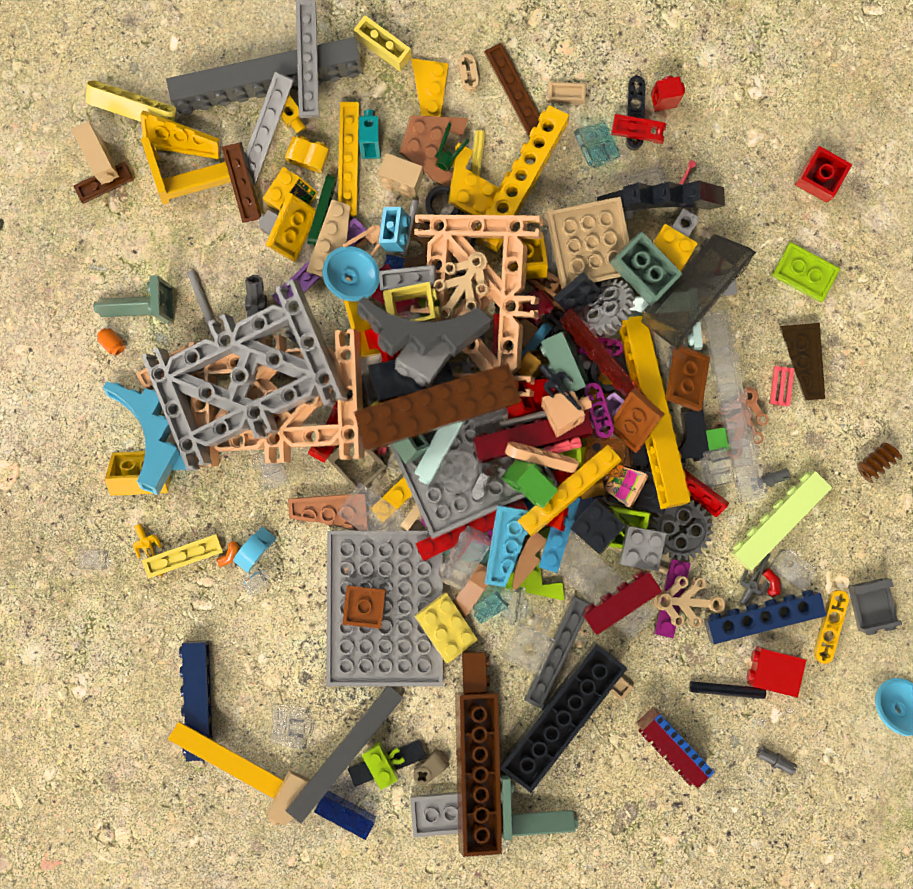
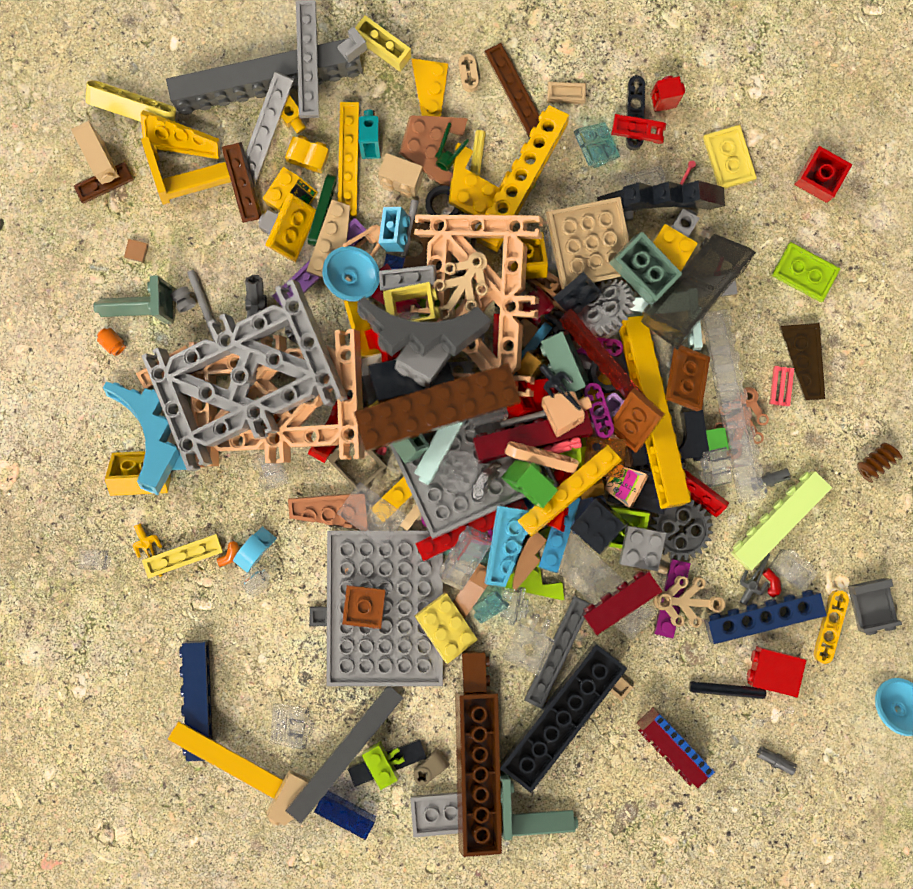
(136, 250): none -> medium nougat tile
(183, 299): none -> light grey wheel
(318, 616): none -> dark grey tile
(353, 46): none -> light grey panel
(729, 157): none -> light yellow tile

